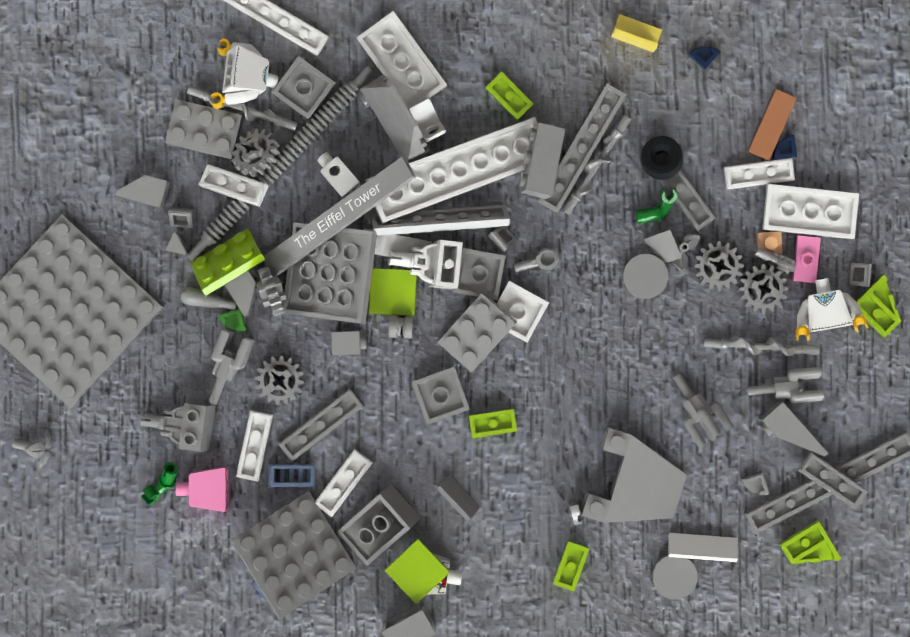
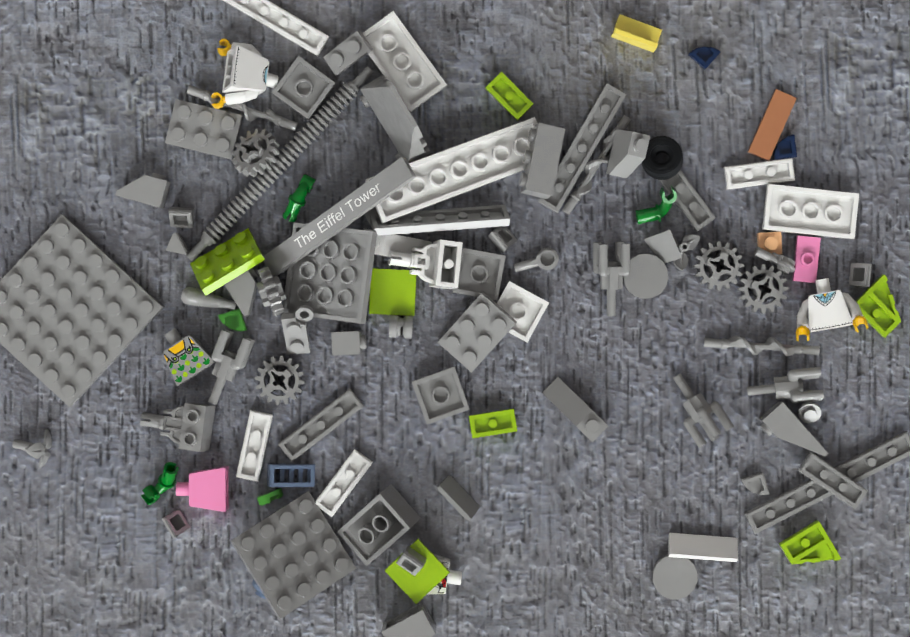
(175, 523): none -> light grey slope
(185, 356): none -> light grey torso
(233, 185): white tile -> none
(270, 496): none -> bright green tile
(296, 330): none -> light grey hinge
(297, 199): none -> green piece
(345, 181): white torso -> none
(348, 53): none -> light grey plate
(411, 561): none -> light grey slope
(427, 119): white bracket -> none
(570, 565): lime plate -> none
(575, 409): none -> light grey slope
(575, 513): light grey tile -> none
(611, 272): none -> light grey plant
(627, 152): none -> light grey slope
(644, 484): light grey wedge -> none
(809, 412): none -> light grey plate

